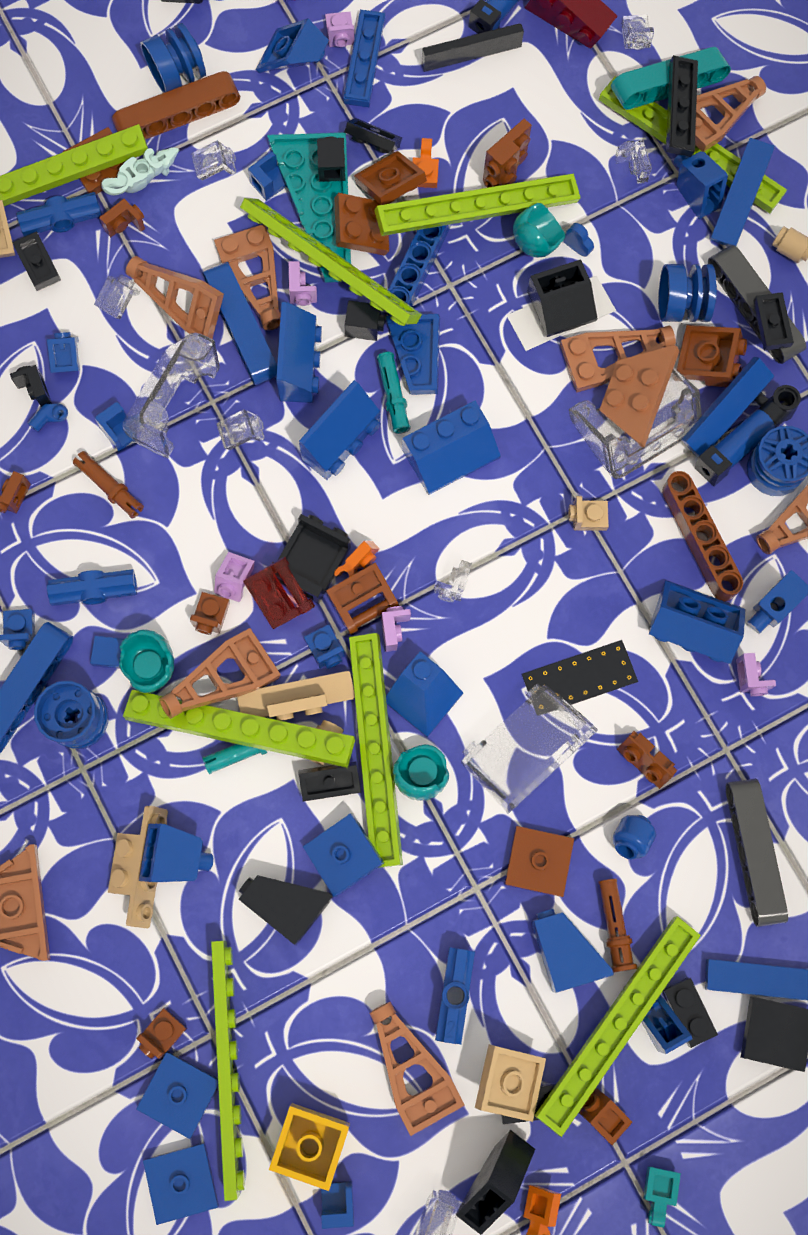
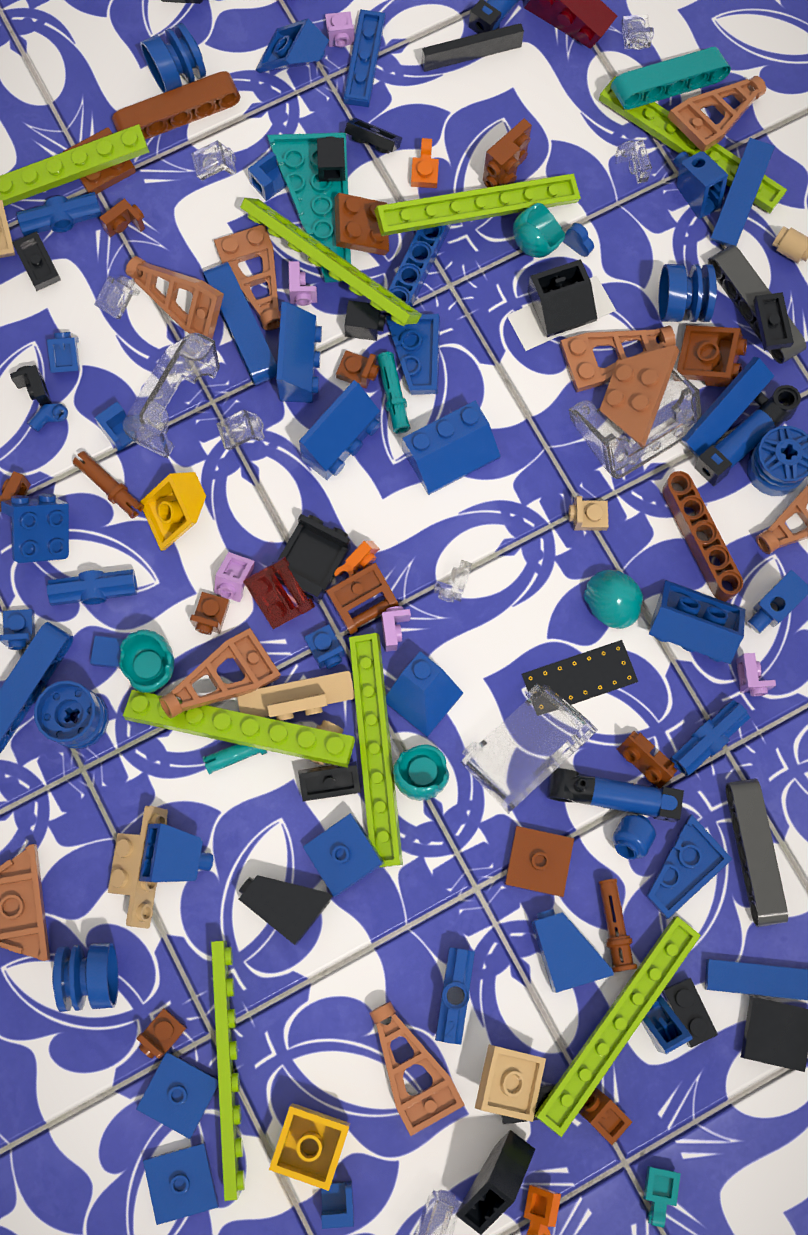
(38, 527): none -> blue bracket
(80, 977): none -> blue wheel
(136, 174): light aqua animal -> none
(173, 507): none -> yellow slope
(357, 368): none -> dark orange bracket
(390, 178): dark orange plate -> none
(574, 787): none -> piece
(614, 598): none -> teal piece
(682, 106): black tile -> none
(687, 868): none -> blue wing
(710, 737): none -> blue piece

